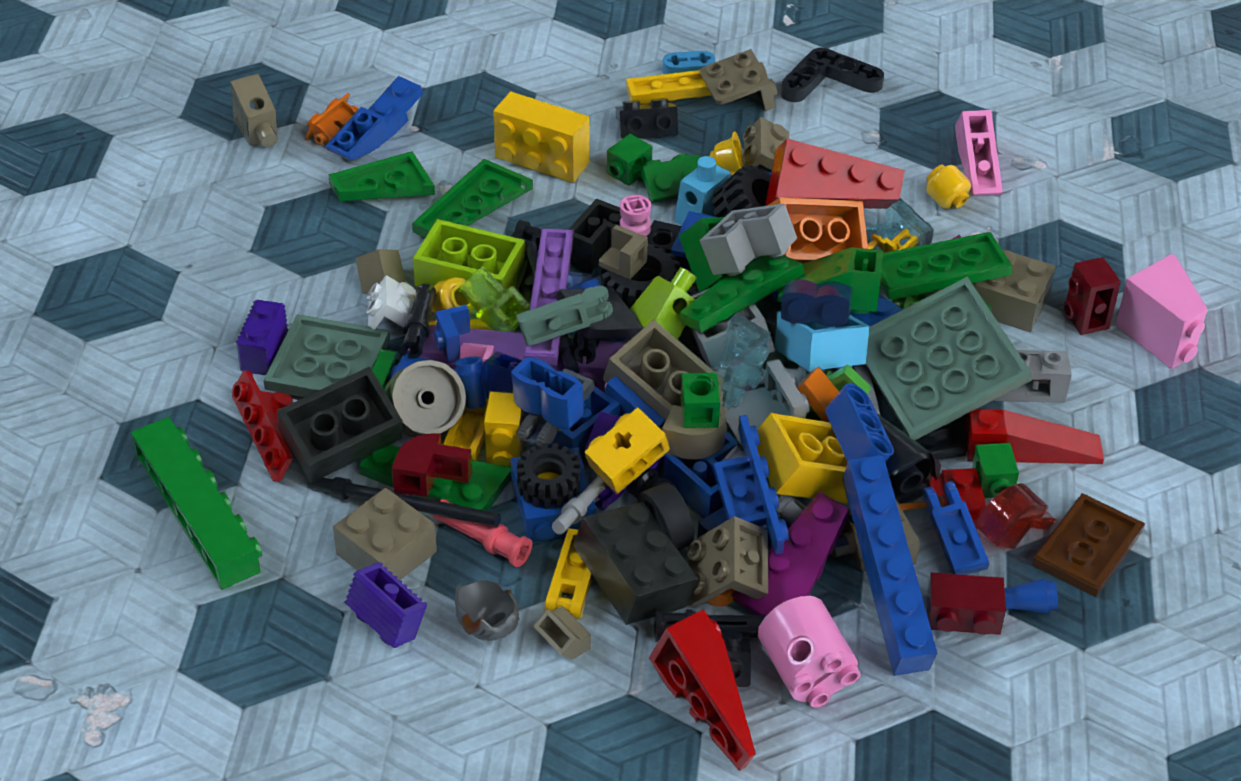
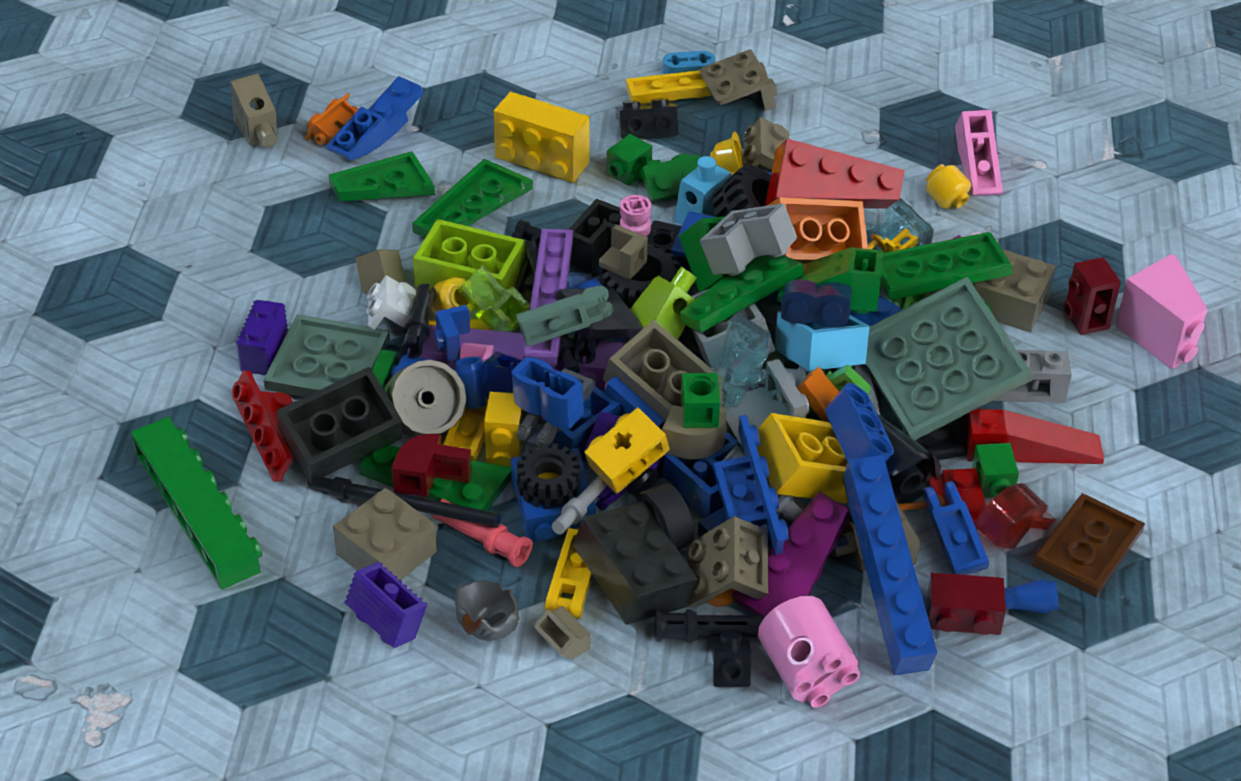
(697, 665): red wedge -> none
(828, 63): black beam -> none

